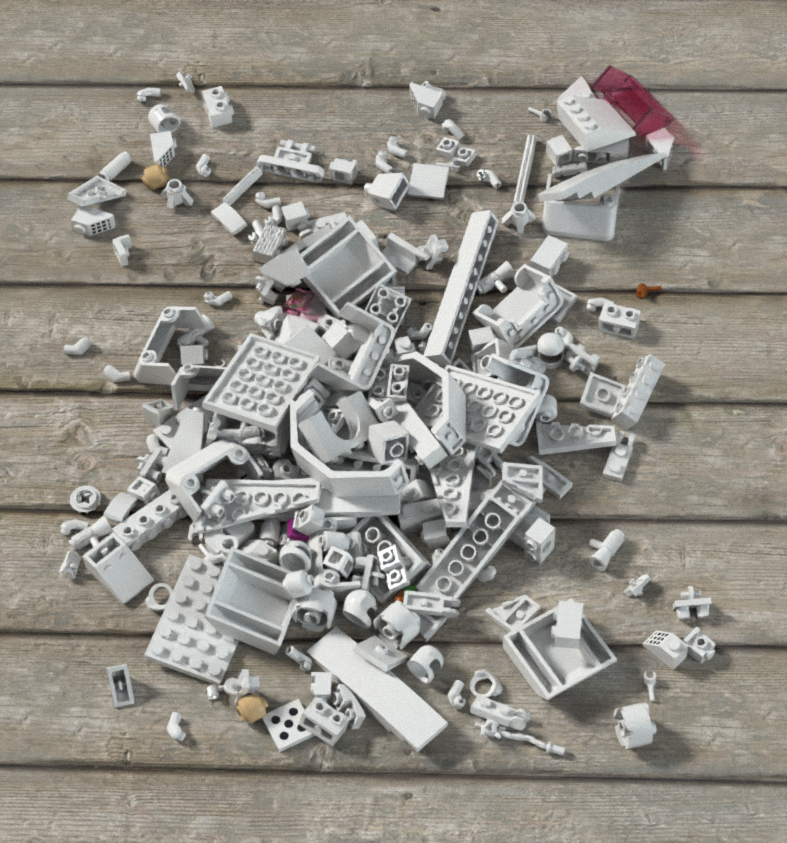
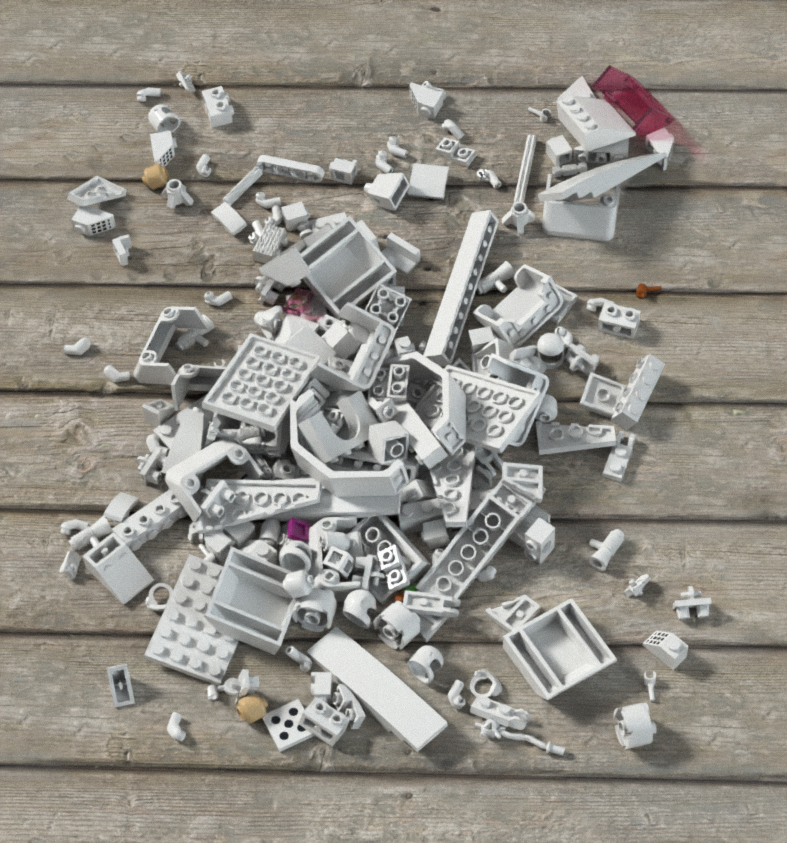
(86, 492): white gear -> none
(115, 166): white piece -> none
(144, 490): white bracket -> none
(193, 354): white brick -> none
(224, 544): white piece -> none
(295, 155): white plate -> none
(309, 520): white brick -> none
(380, 653): white plate -> none
(421, 334): white arm -> none
(432, 251): white hips -> none
(454, 165): white hand -> none
(550, 256): white brick -> none
(552, 480): white hinge -> none
(568, 624): white brick -> none
(702, 651): white brick -> none

